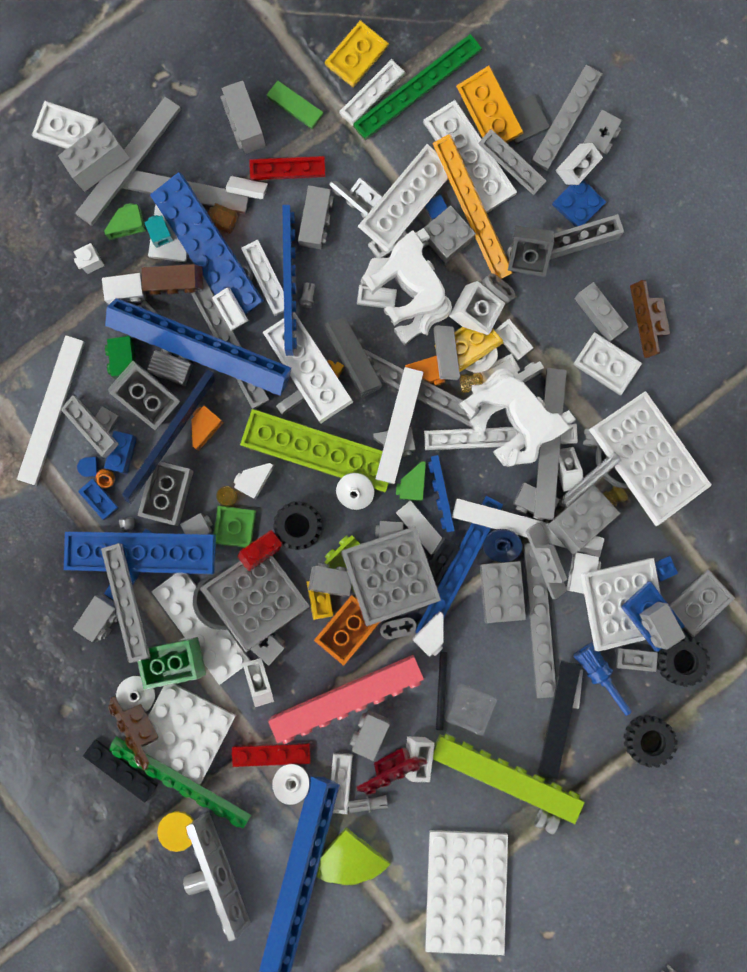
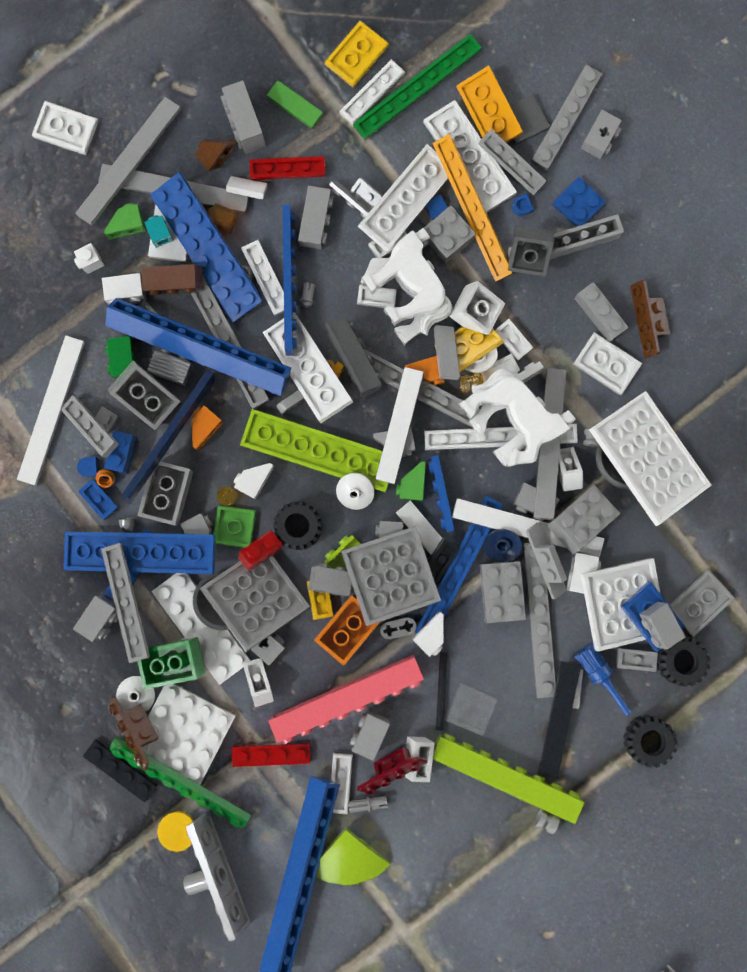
(93, 157): light grey brick -> none
(214, 152): none -> reddish brown slope
(230, 309): white tile -> none
(282, 784): white dish -> none
(466, 892): white plate -> none
(499, 288): light grey beam -> none
(522, 205): none -> blue tile
(579, 164): white brick -> none
(590, 480): light grey axle -> none
(615, 495): clear yellow wheel -> none
(665, 568): blue tile -> none

